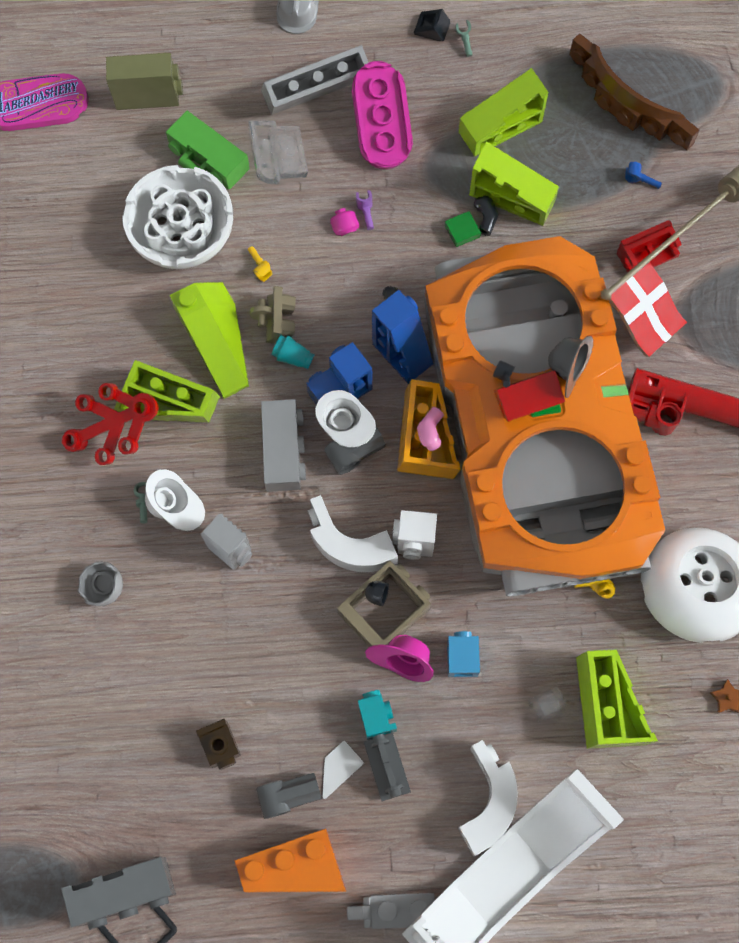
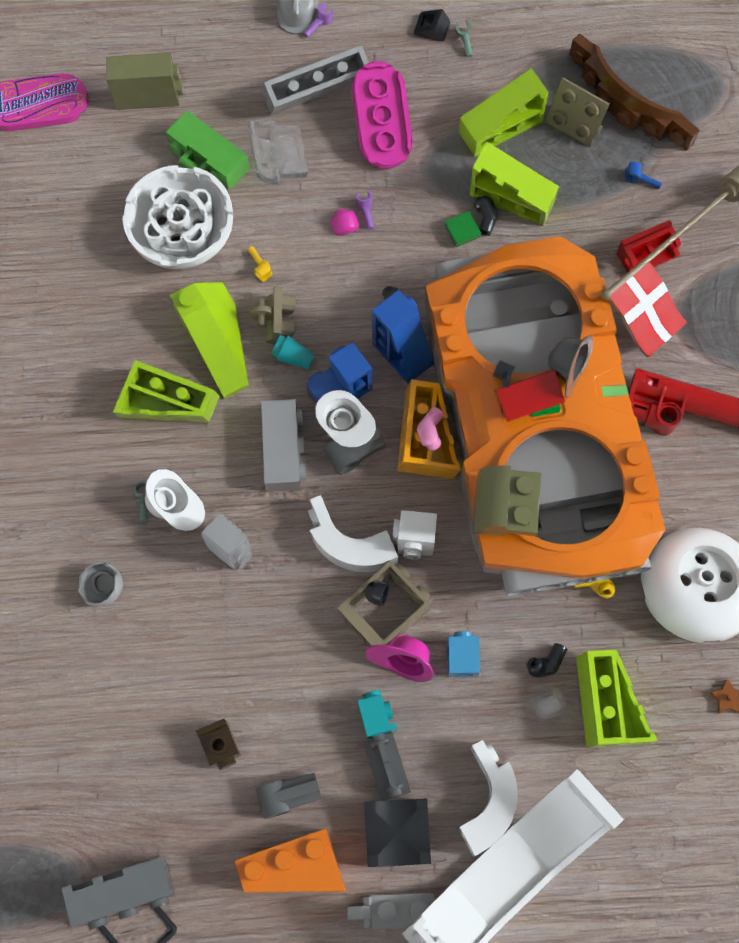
(113, 422): red plant -> none
(322, 18): none -> medium lavender hand
(339, 767): white sticker -> none
(397, 832): none -> black brick
(506, 501): none -> olive brick
(547, 665): none -> black arm
(577, 112): none -> dark tan hinge

